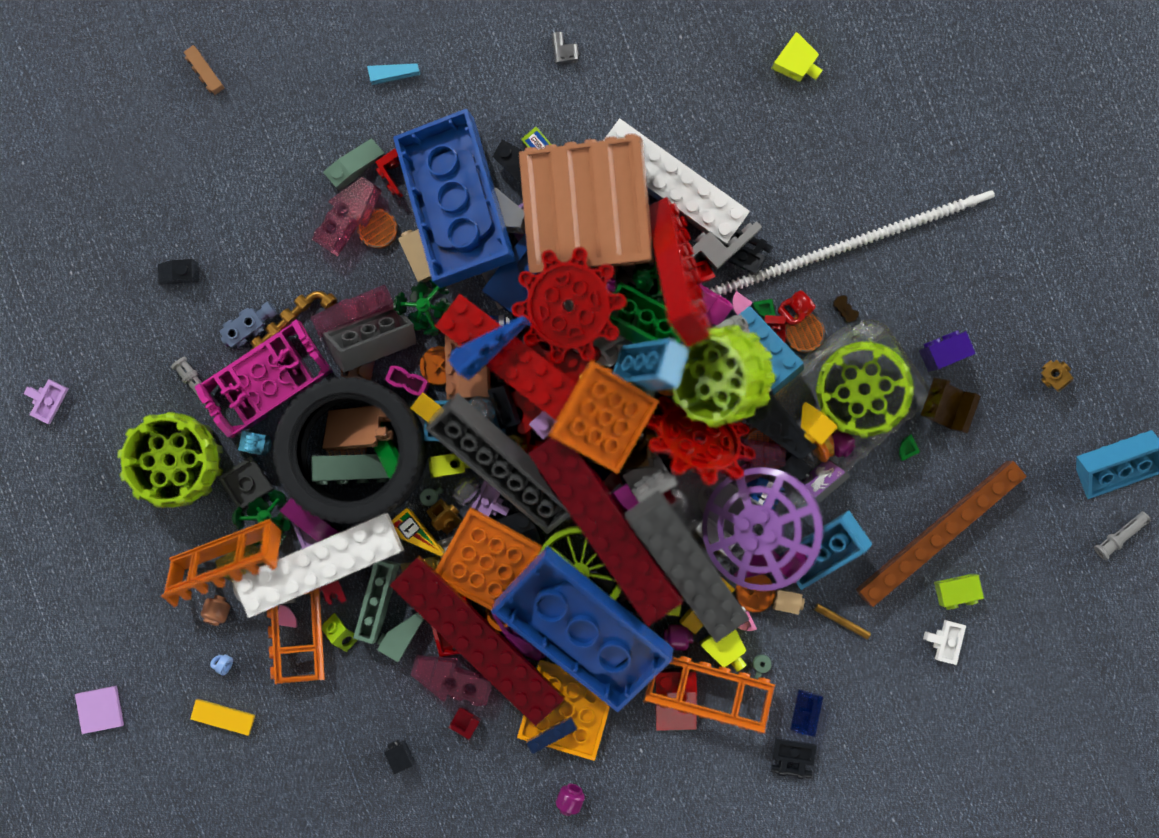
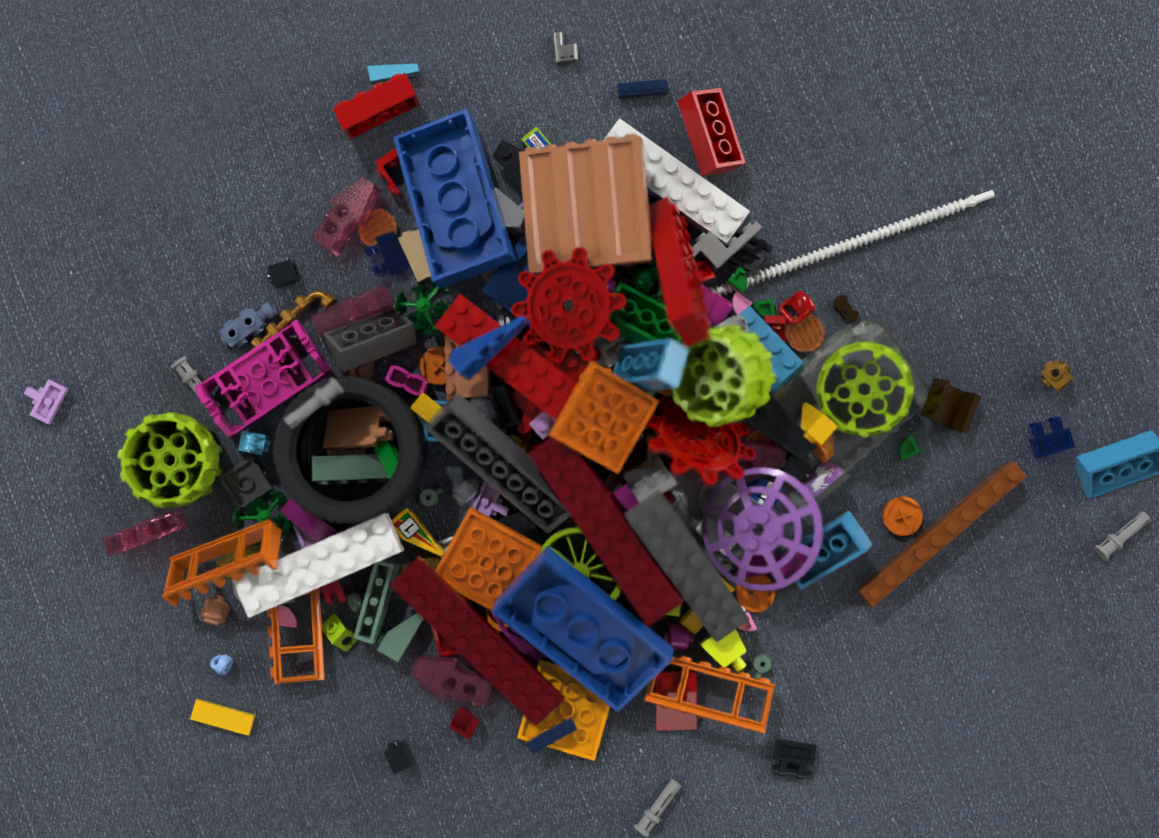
(99, 709): lavender tile -> none
(144, 532): none -> clear pink brick
(178, 271): black slope -> none
(204, 70): medium nougat piece -> none
(283, 273): none -> black brick
(321, 397): none -> light grey pin
(353, 164): sand green slope -> none
(355, 602): none -> sand green piece
(376, 105): none -> red brick
(392, 253): none -> clear blue plate
(440, 465): neon yellow torso -> none
(447, 519): pearl gold brick -> none
(570, 799): magenta head -> none
(642, 89): none -> dark blue piece
(652, 815): none -> light grey pin
(711, 131): none -> red brick
(738, 280): none -> green tile
(788, 601): tan brick -> none
(797, 60): neon yellow torso -> none
(806, 712): clear blue hinge -> none
(842, 621): pearl gold bar -> none
(843, 444): magenta head -> none
(902, 516): none -> orange tile
(940, 353): dark purple brick -> none
(947, 641): white hinge -> none
(959, 590): lime brick -> none
(1053, 442): none -> clear blue plate

